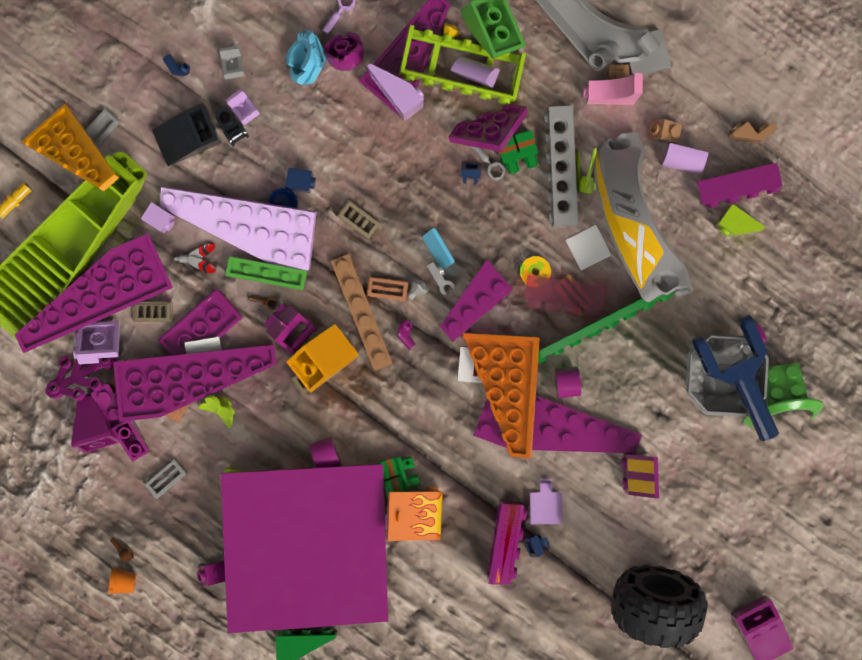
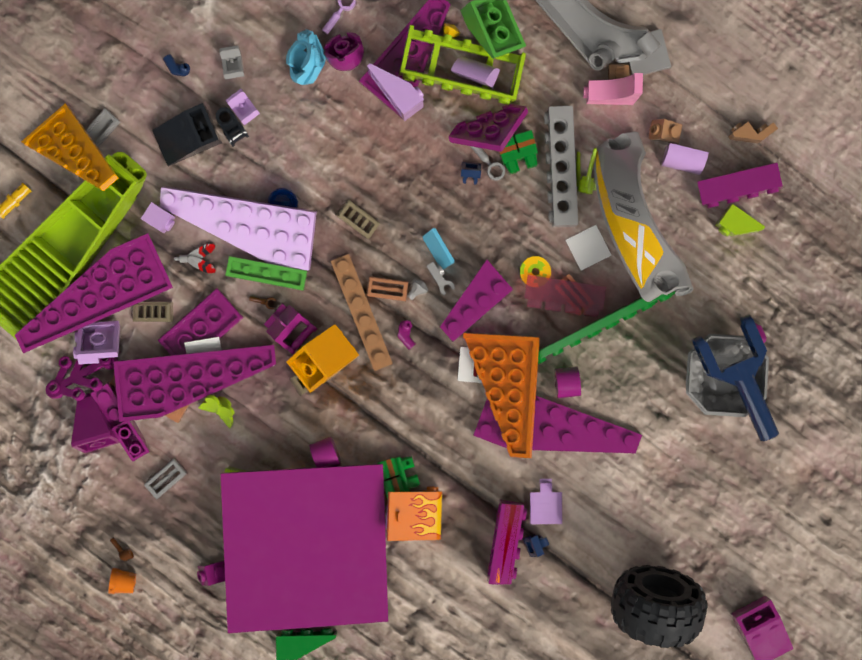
(300, 180): dark blue brick -> none
(640, 475): slope -> none
(787, 392): bright green piece -> none

